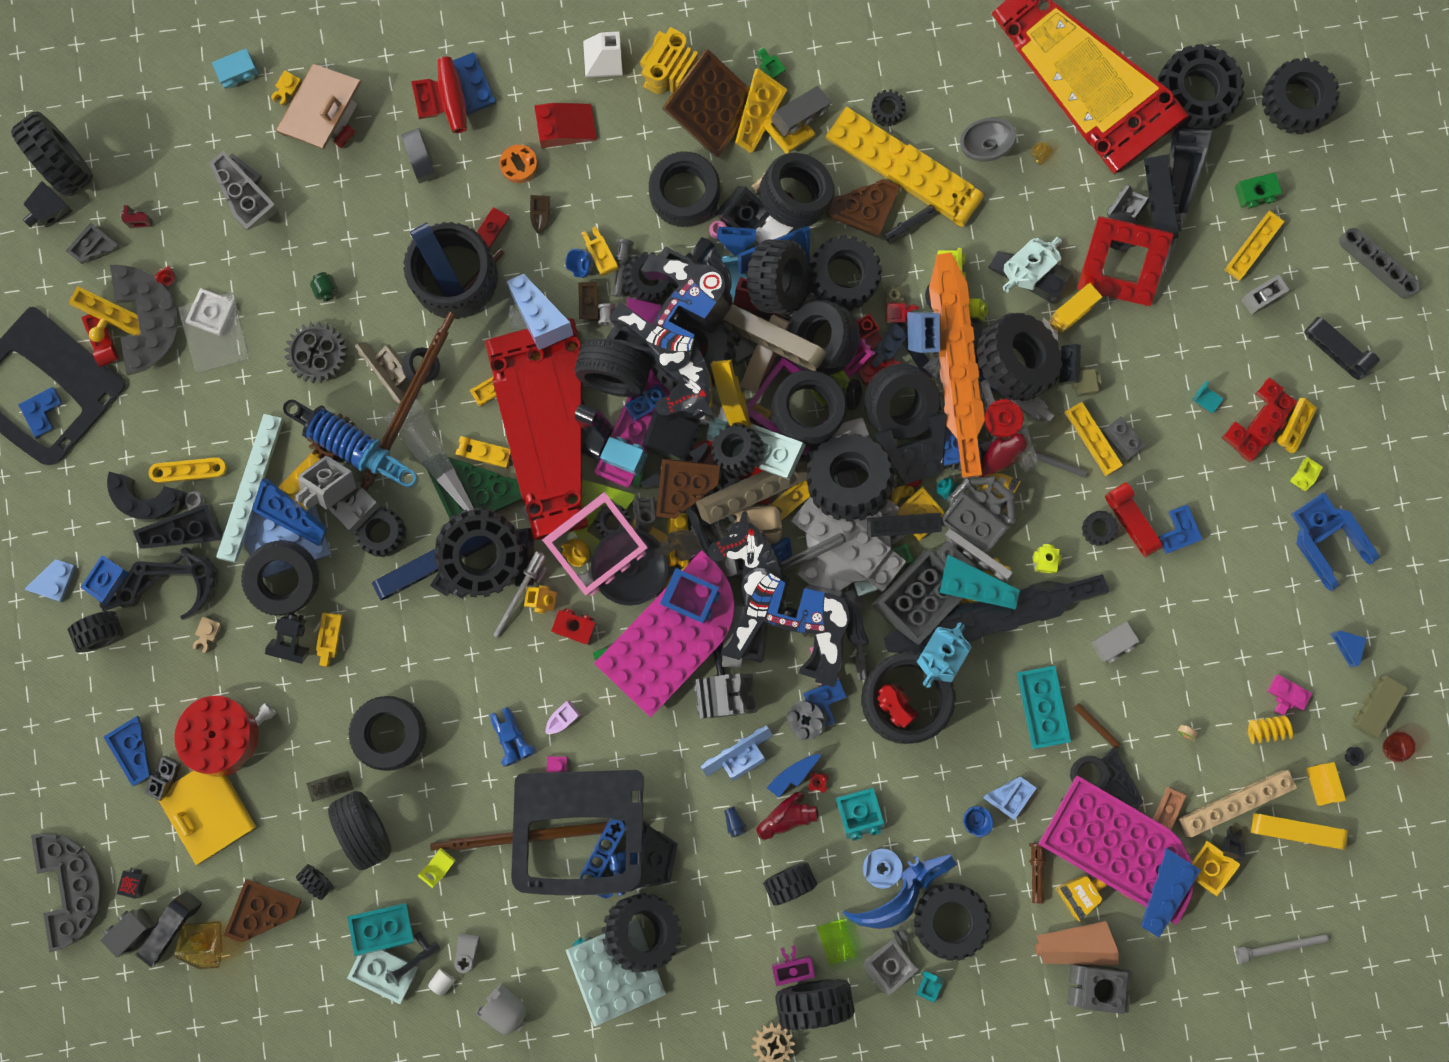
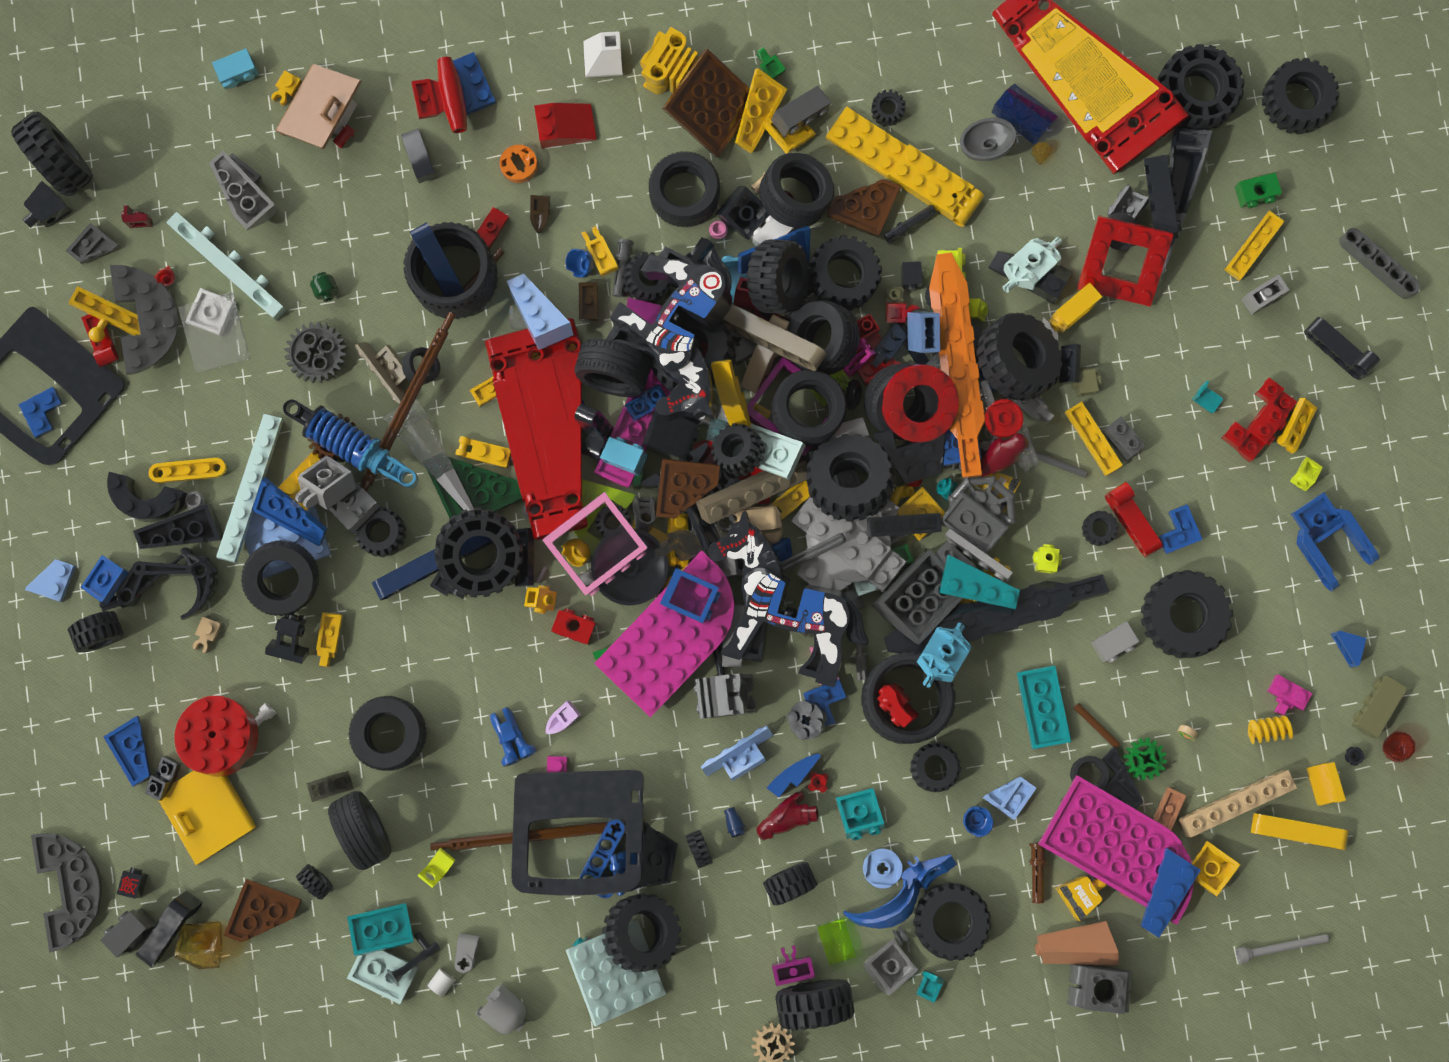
(227, 265): none -> light aqua piece
(530, 572): light grey piece -> none
(605, 312): light grey bush -> none
(699, 849): none -> black tyre
(736, 238): blue slope -> none
(898, 388): none -> red plate
(911, 276): none -> black brick
(952, 767): none -> black tyre
(1024, 113): none -> clear blue slope
(1149, 751): none -> green gear
(1213, 606): none -> black tyre
(1233, 846): black plate -> none

